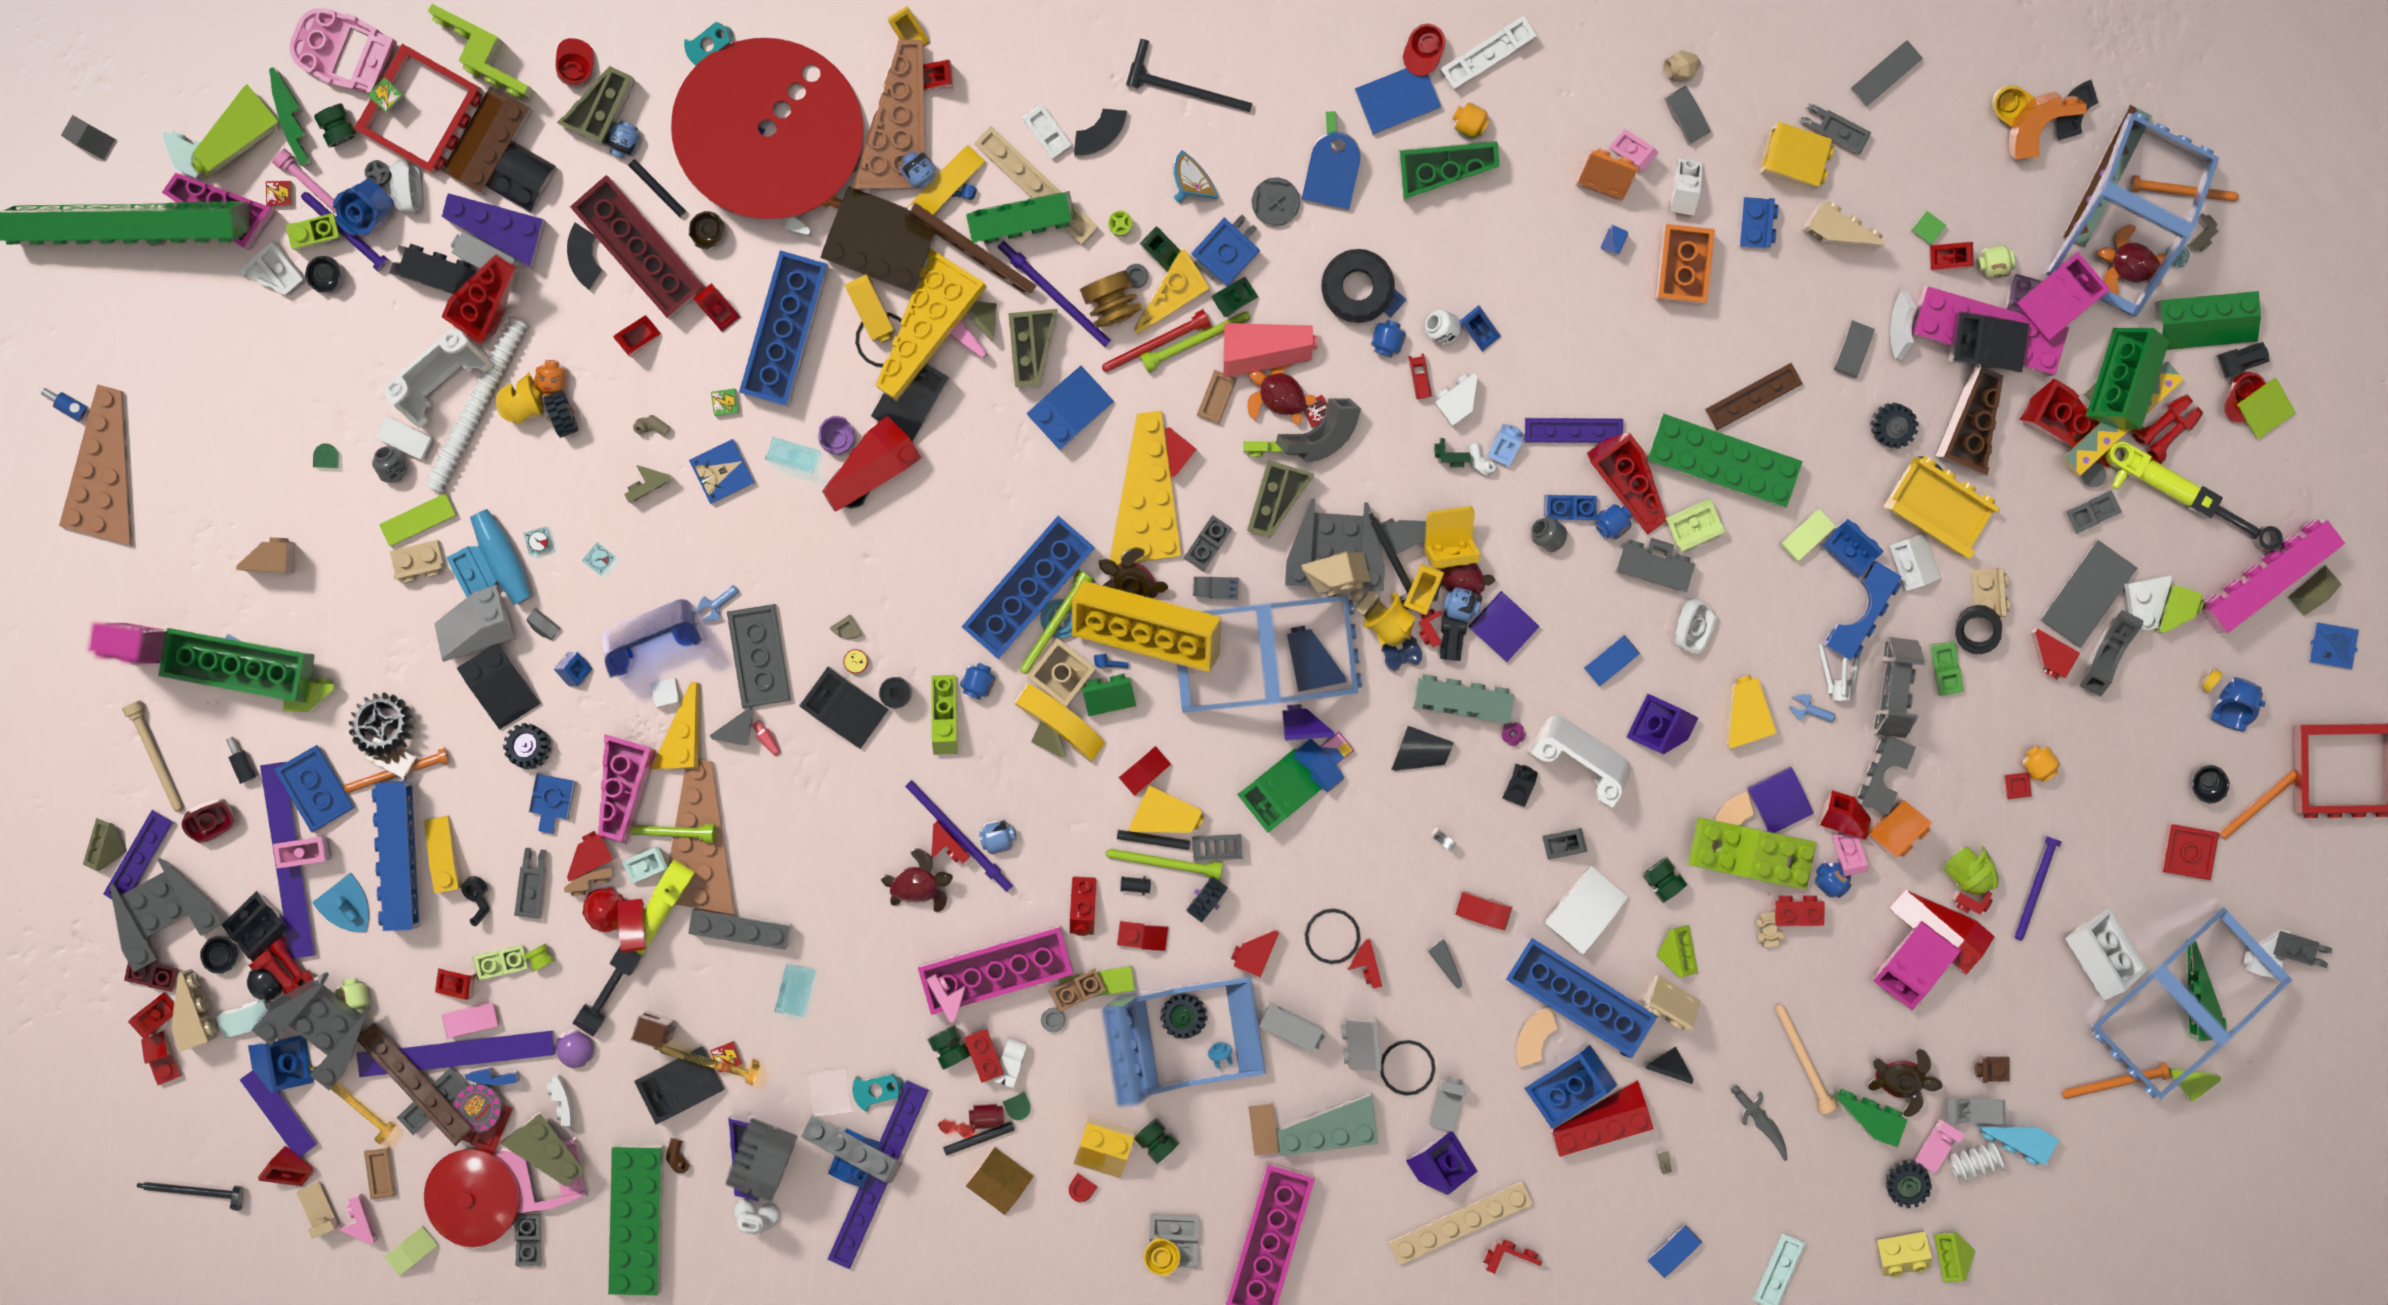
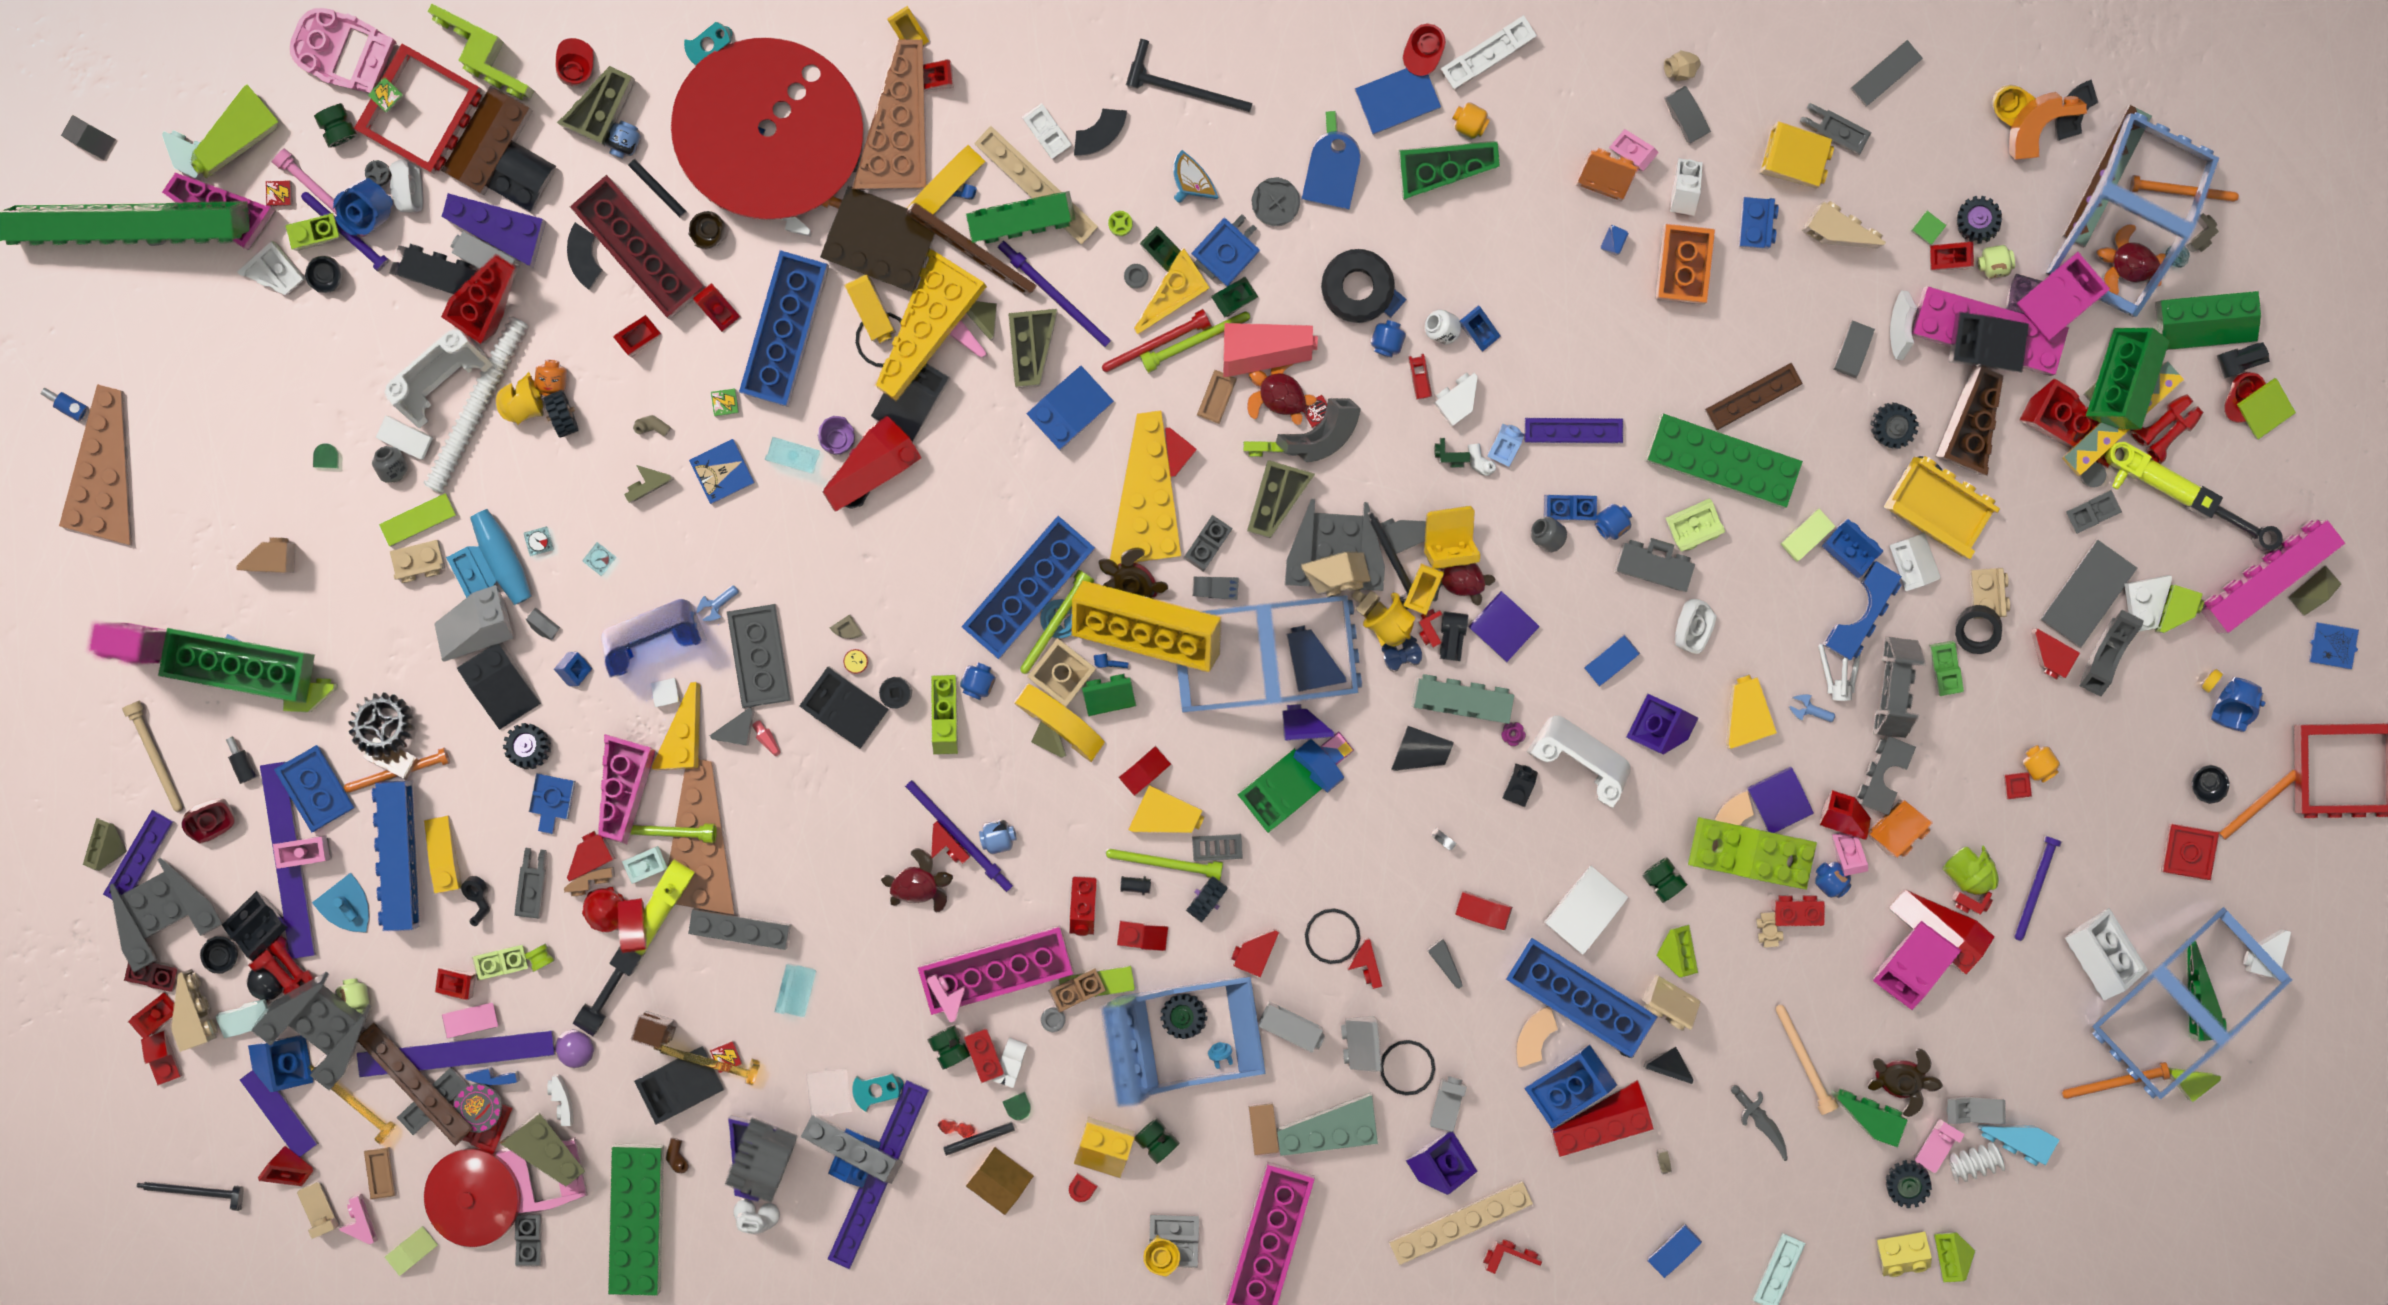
(287, 109): green slope -> none
(918, 169): medium blue head -> none
(986, 1116): dark red brick -> none
(1110, 298): pearl gold wheel -> none
(1153, 839): black bar -> none
(1462, 604): medium blue head -> none
(1565, 843): dark grey slope -> none
(1627, 472): red wedge -> none
(1979, 219): none -> black wheel
(1993, 1068): reddish brown bracket -> none
(2300, 949): dark grey hinge -> none

